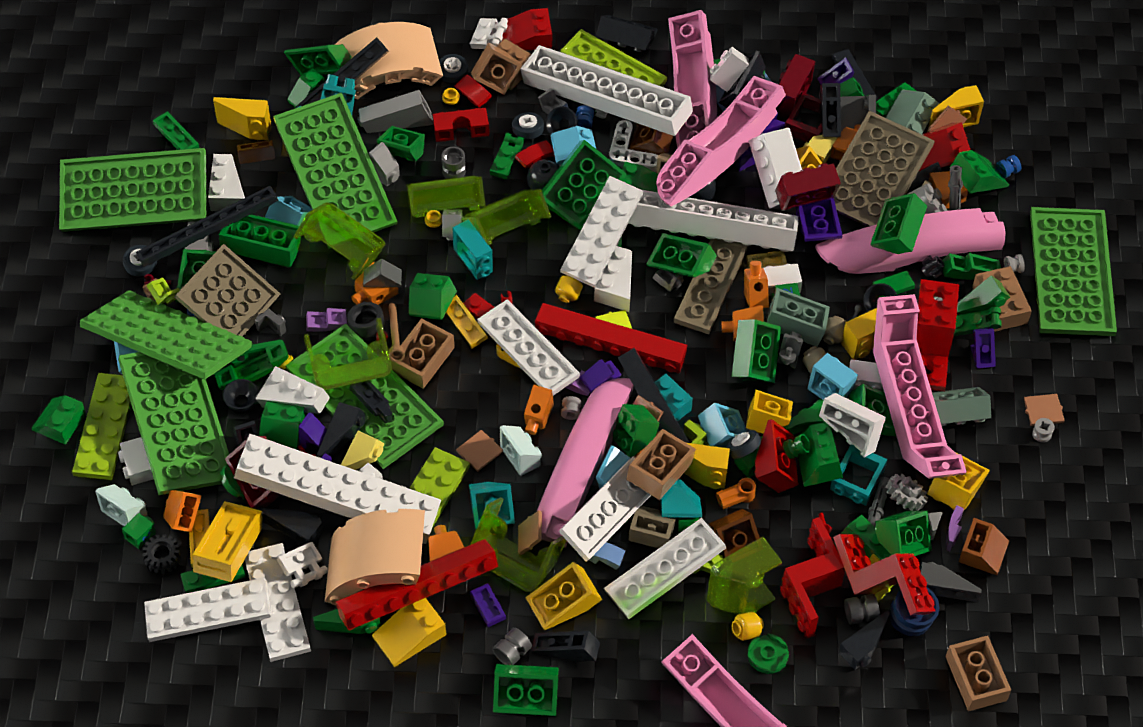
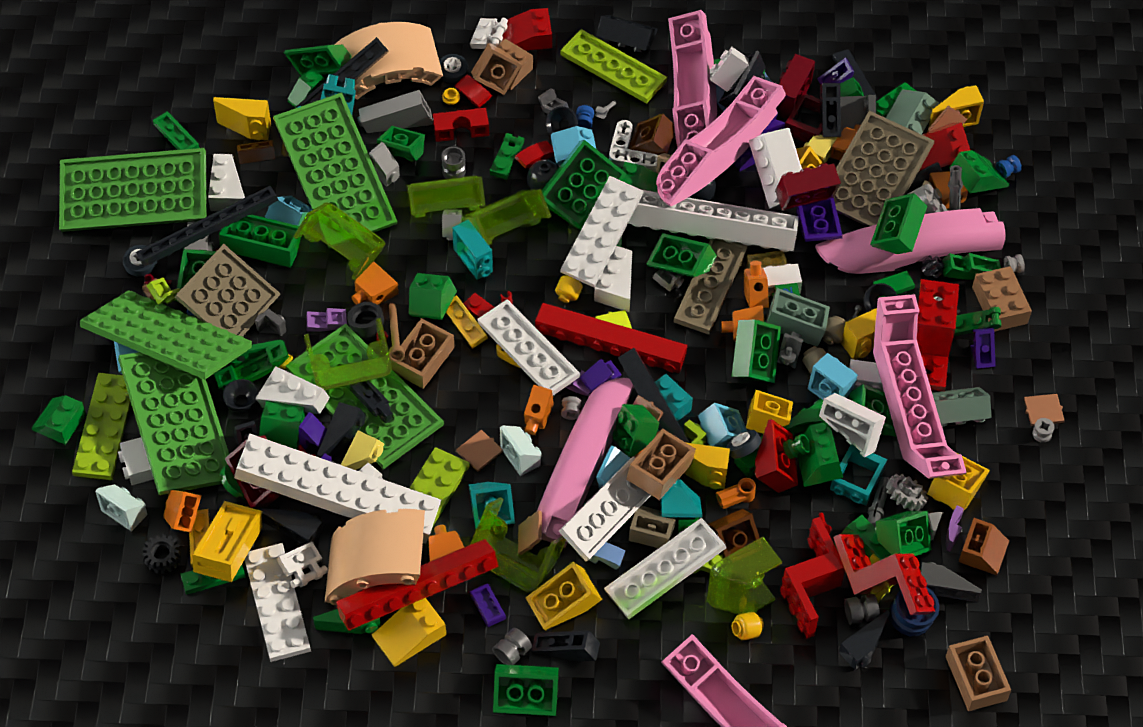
(139, 530): green brick -> none
(207, 609): white plate -> none
(382, 275): dark grey slope -> none
(433, 219): yellow plate -> none
(528, 125): black wheel -> none
(607, 90): white brick -> none
(768, 653): green tile -> none
(986, 295): green slope -> none
(1072, 271): bright green plate -> none

